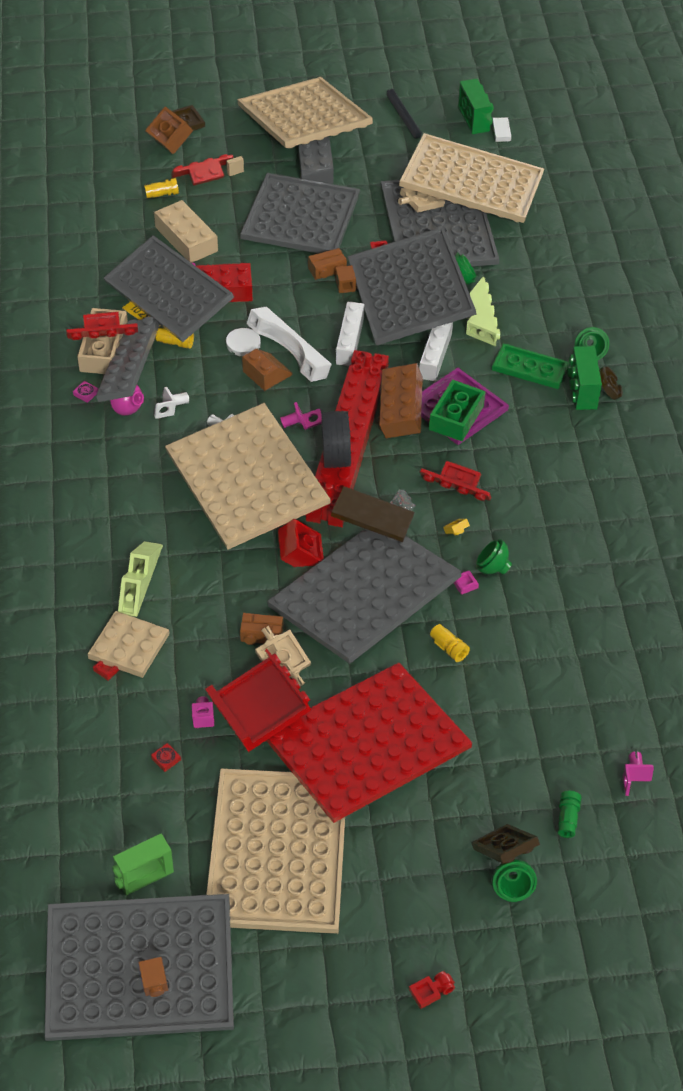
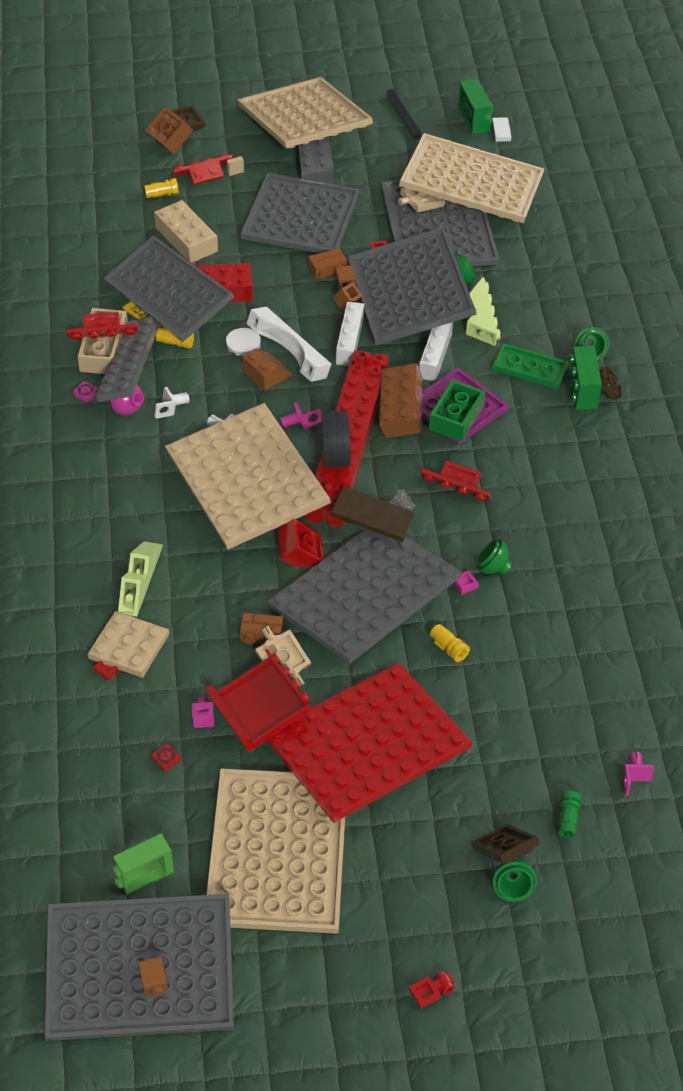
(347, 294): none -> dark orange brick
(456, 527): yellow plate -> none

